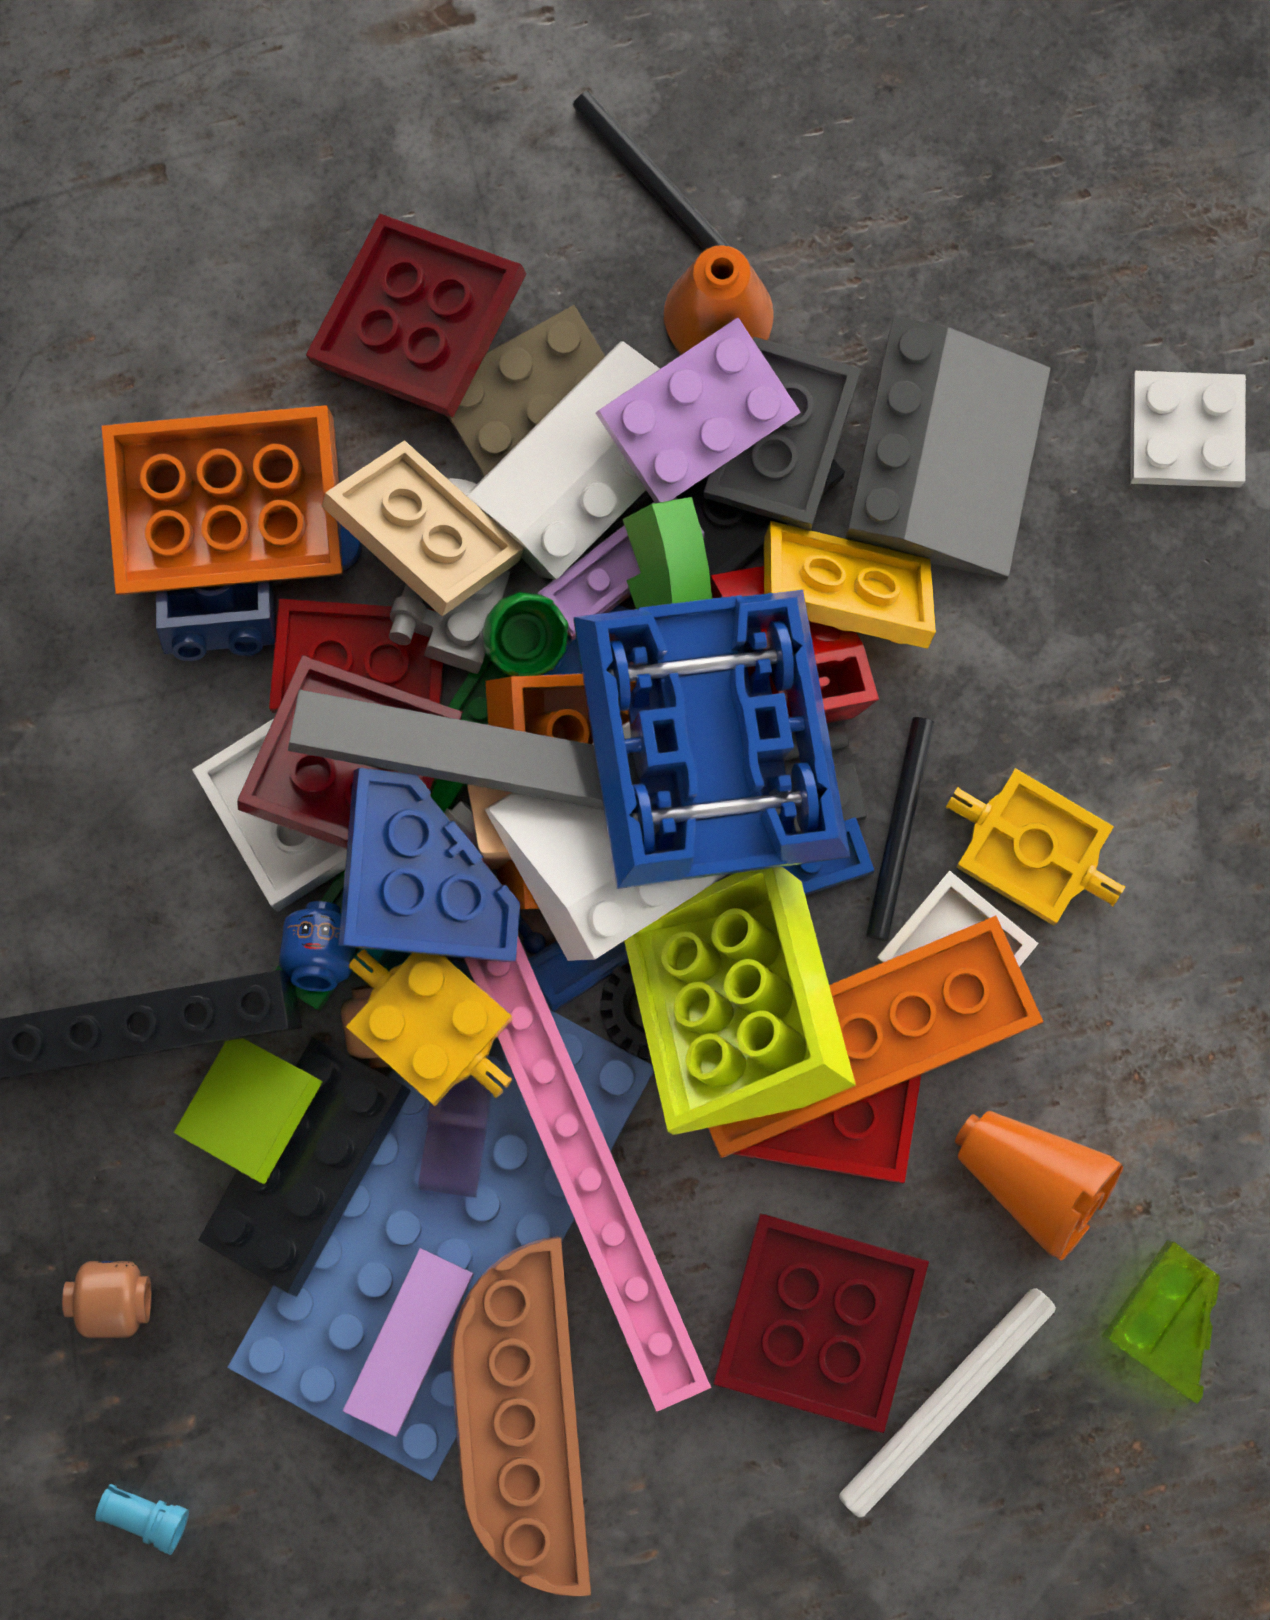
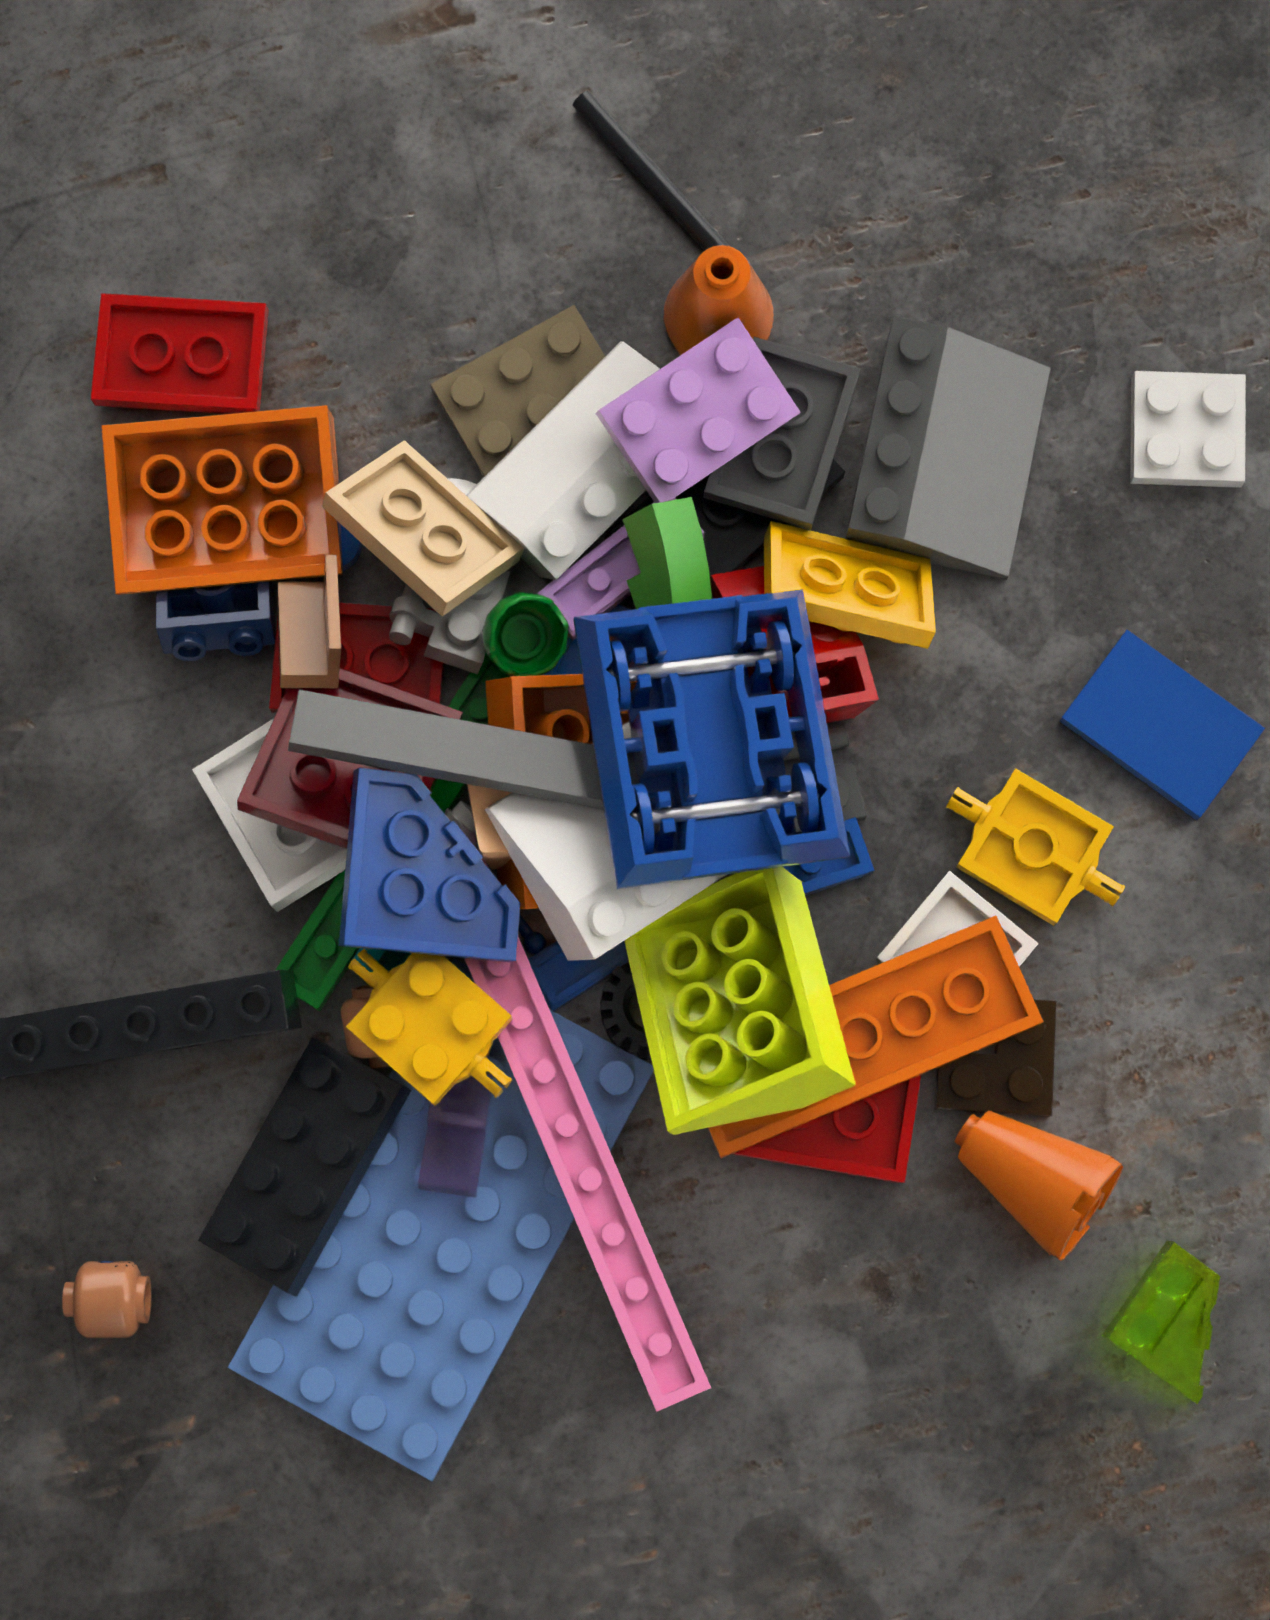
(152, 1521): medium azure pin -> none
(179, 354): none -> red plate
(248, 1108): lime tile -> none
(310, 631): none -> medium nougat panel
(312, 948): blue head -> none
(408, 1342): lavender tile -> none
(416, 314): dark red plate -> none
(521, 1420): nougat plate -> none
(821, 1323): dark red plate -> none
(900, 829): black bar -> none
(947, 1402): white axle -> none
(1008, 1082): none -> dark brown plate
(1162, 725): none -> blue tile

